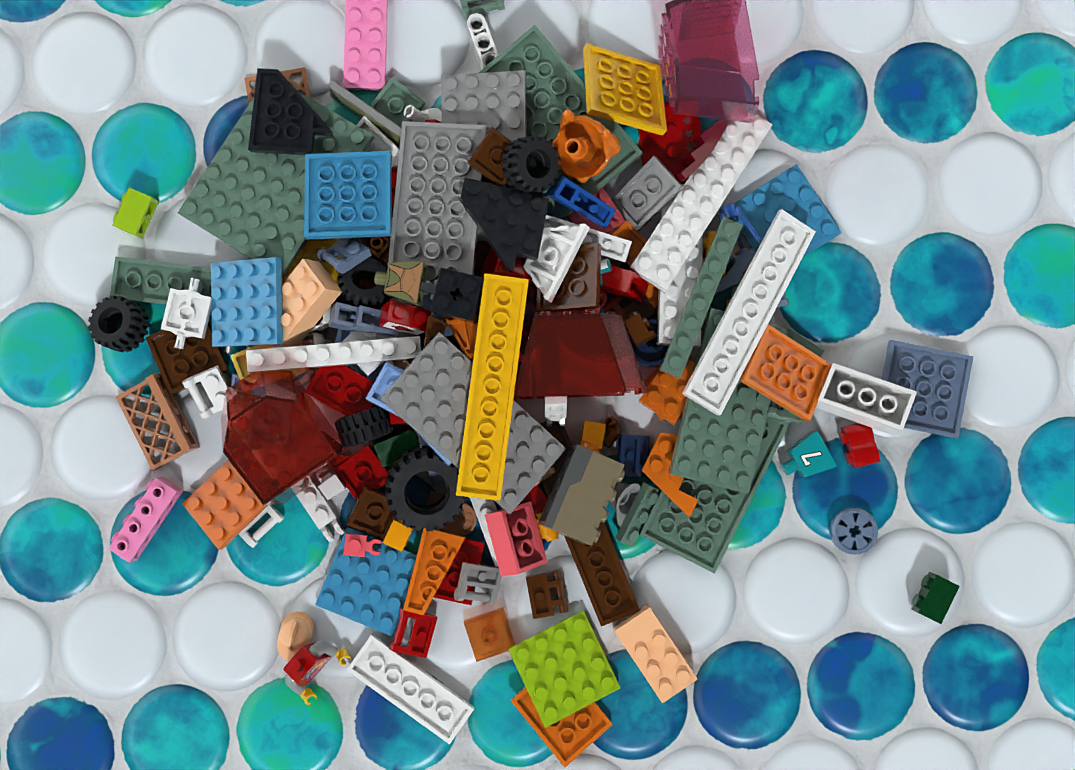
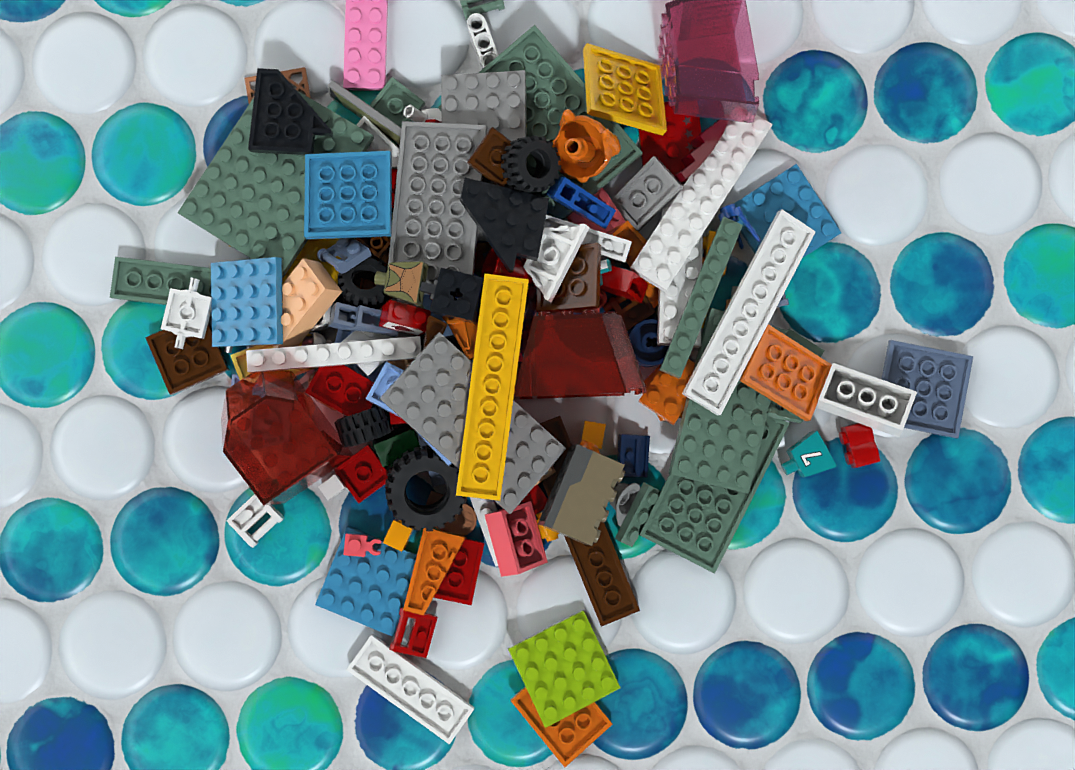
(106, 317): black tyre -> none
(135, 213): lime brick -> none
(145, 519): bright pink brick -> none
(173, 417): nougat fence -> none
(215, 387): white plate -> none
(224, 505): orange plate -> none
(294, 633): light nougat piece -> none
(308, 663): torso -> none
(320, 510): white hinge -> none
(371, 513): reddish brown plate -> none
(478, 576): light grey plate -> none
(489, 634): clear orange tile -> none
(540, 596): reddish brown plate -> none
(555, 409): white hinge -> none
(613, 431): reddish brown arm -> none
(638, 329): reddish brown brick -> none
(654, 653): light nougat brick -> none
(657, 468): orange wing -> none
(739, 265): sand blue slope -> none
(866, 528): sand blue wheel -> none
(934, 597): dark green brick -> none

